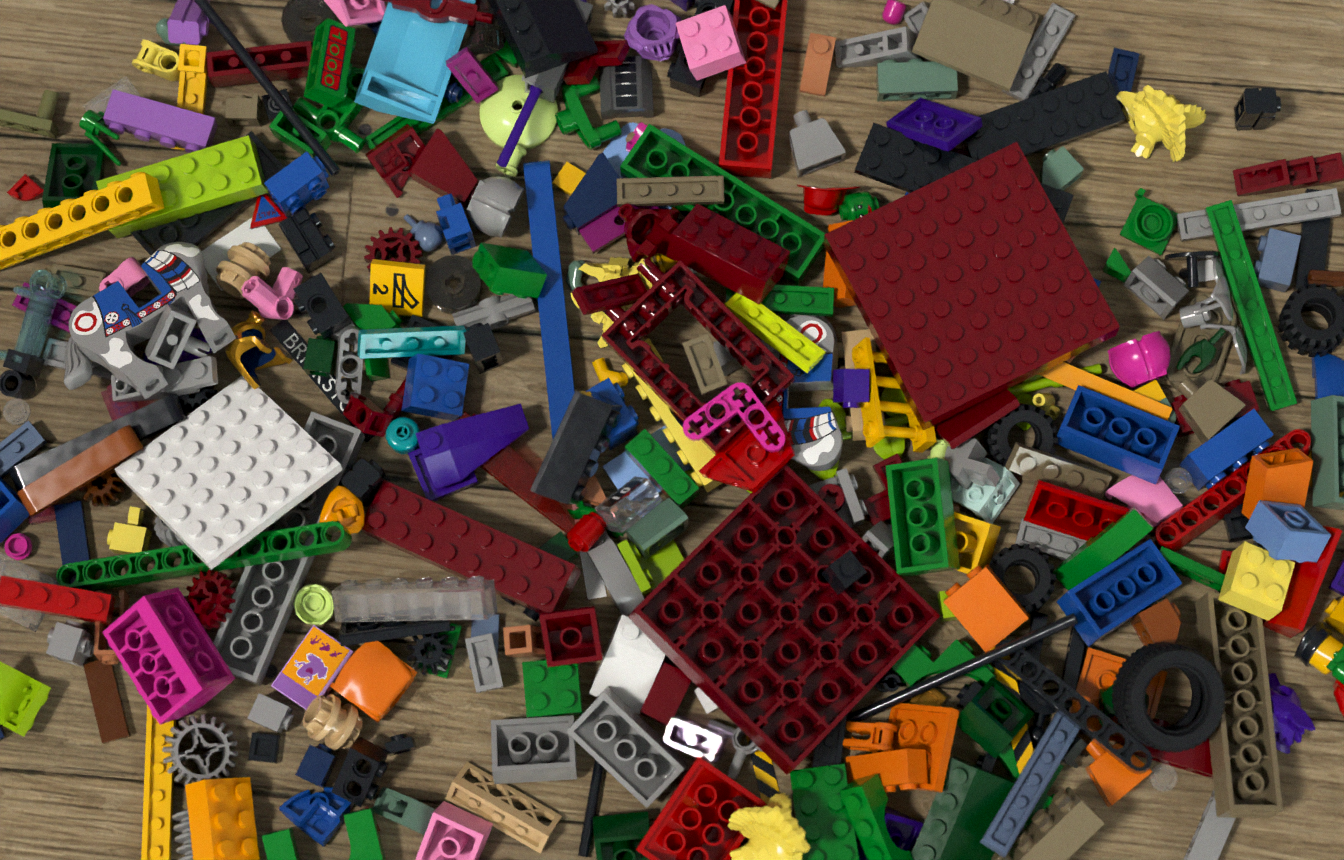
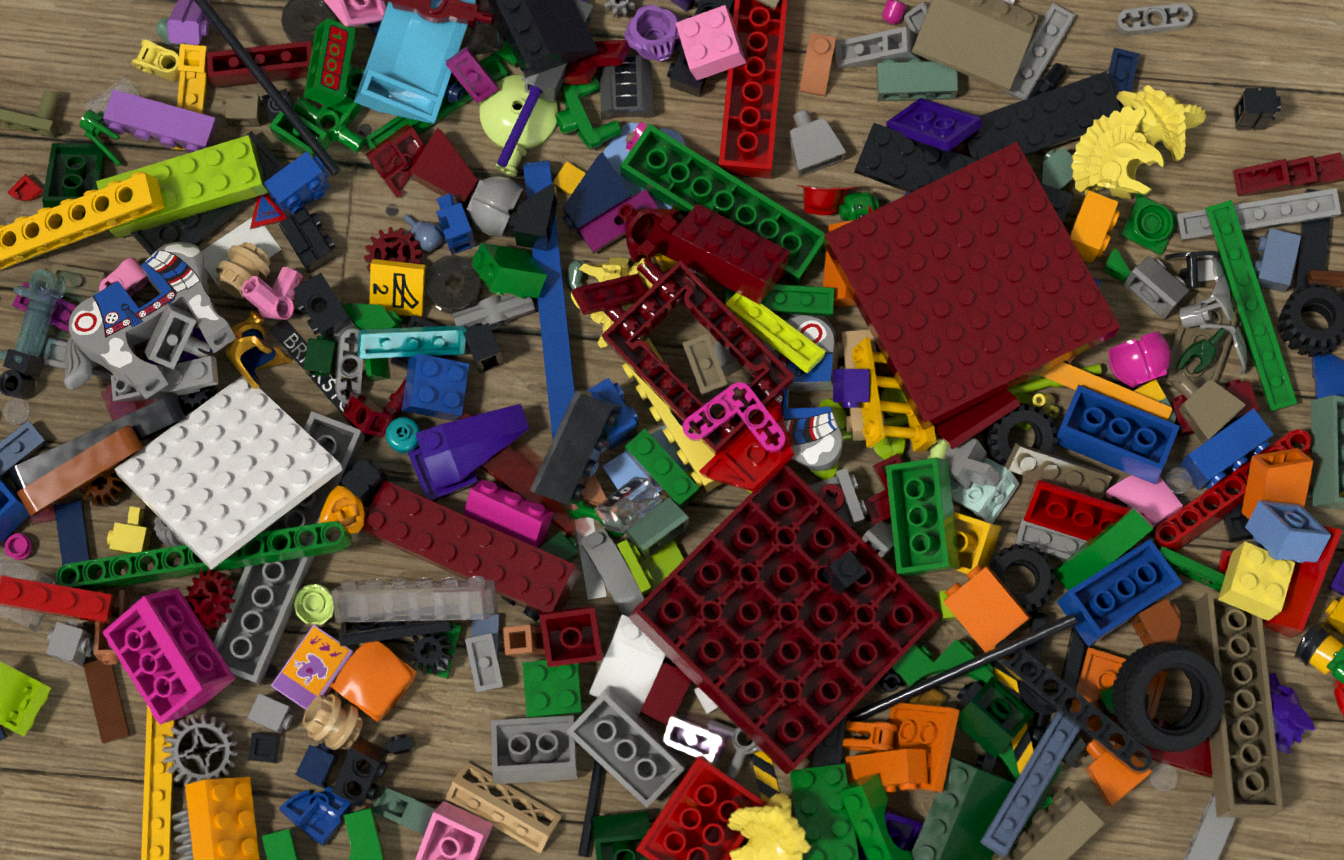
(508, 513): none -> dark pink brick
(535, 219): none -> black slope
(586, 532): red brick -> none
(603, 373): yellow arm -> none
(670, 191): dark tan tile -> none
(1093, 221): none -> light orange brick
(1111, 154): none -> light yellow piece
(1173, 24): none -> light grey beam

